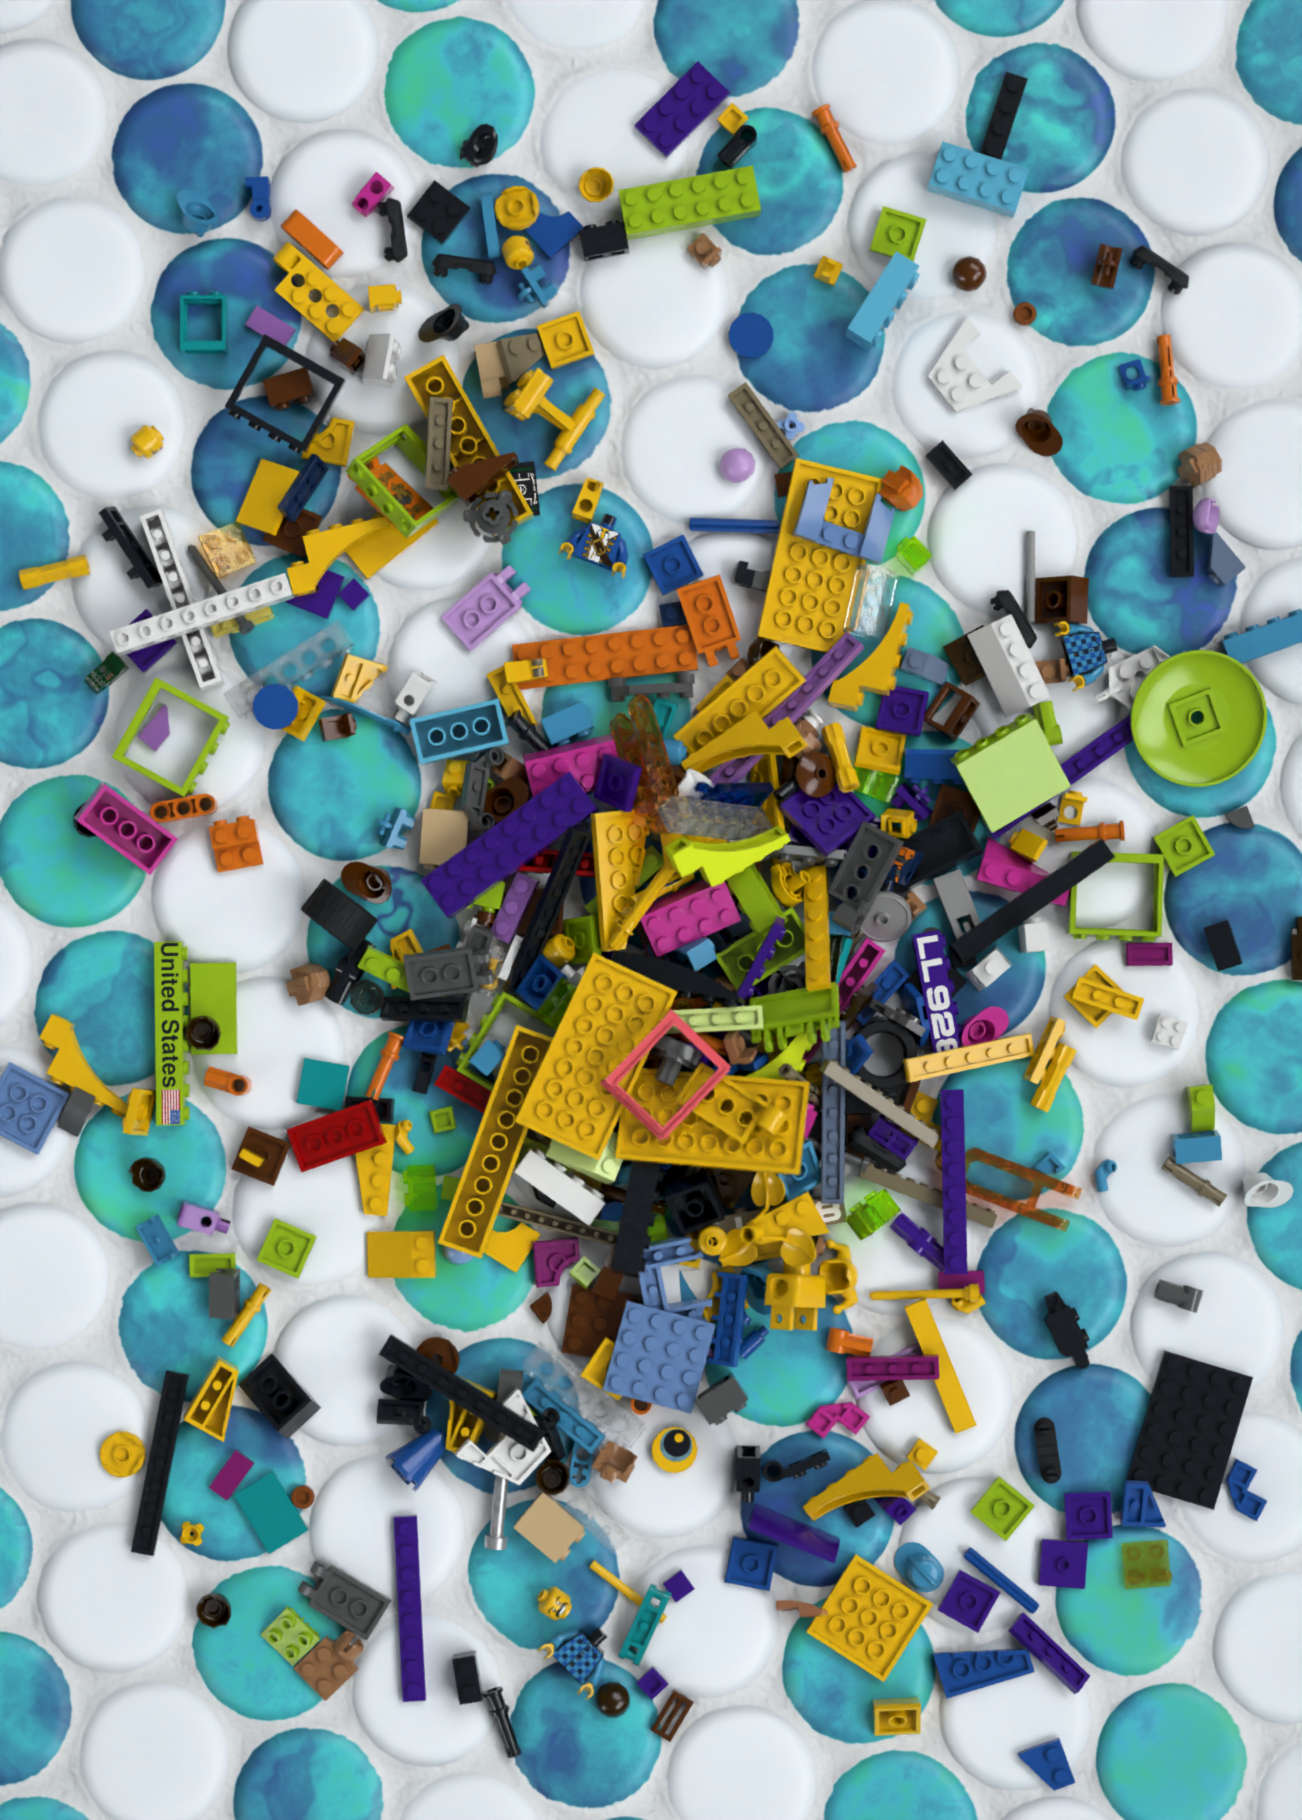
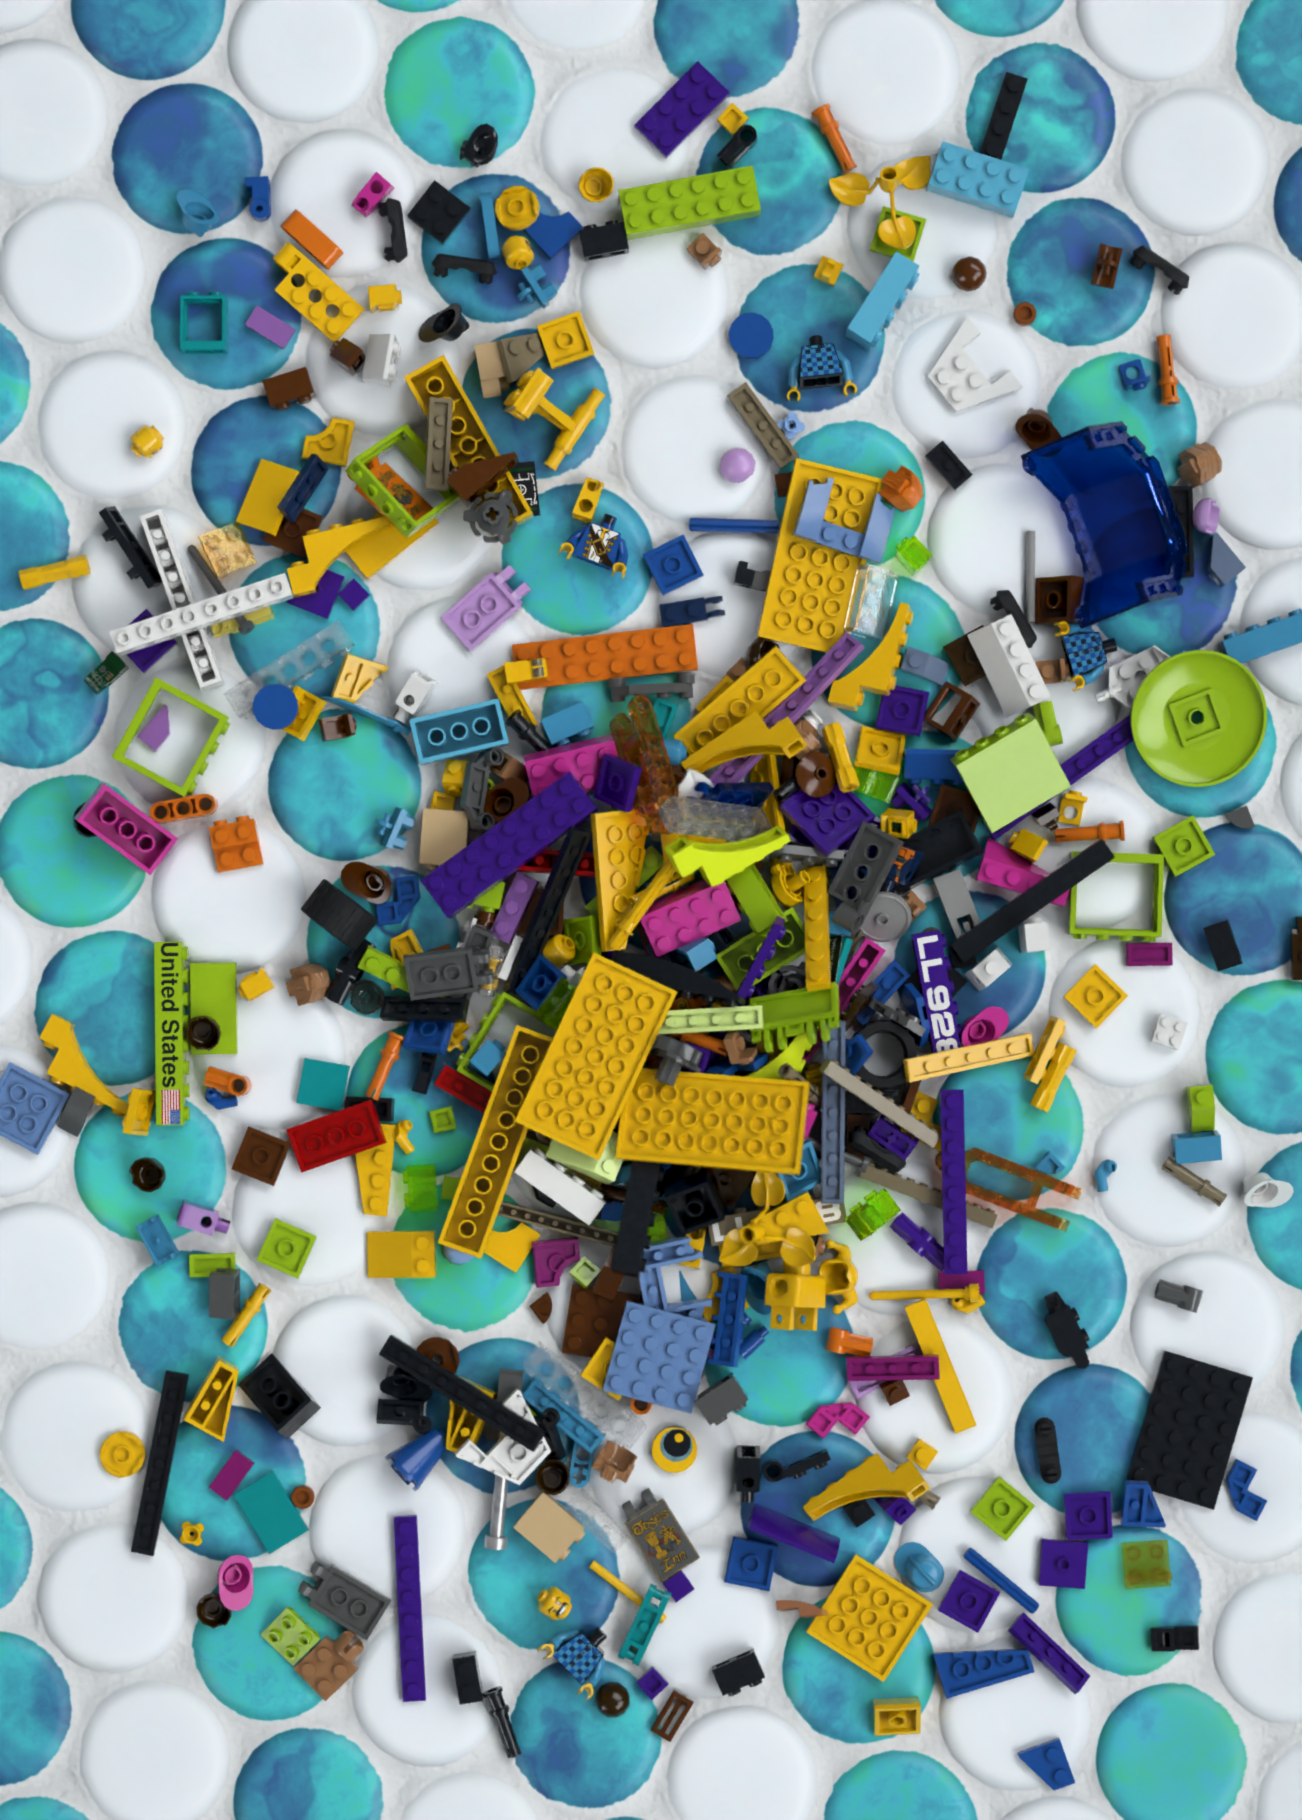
(218, 1101): none -> blue arm
(235, 1582): none -> dark pink piece
(251, 1157): yellow tile -> none
(255, 985): none -> yellow window
(257, 423): black window -> none
(407, 895): none -> blue tile
(611, 1082): coral piece -> none
(659, 1536): none -> tile
(710, 618): orange tile -> none
(721, 1239): yellow head -> none
(738, 1673): none -> black brick
(764, 1115): yellow hinge -> none
(819, 367): none -> torso
(853, 188): none -> yellow plant
(1107, 998): yellow plate -> none
(1117, 518): none -> clear blue windscreen
(1175, 1638): none -> black slope

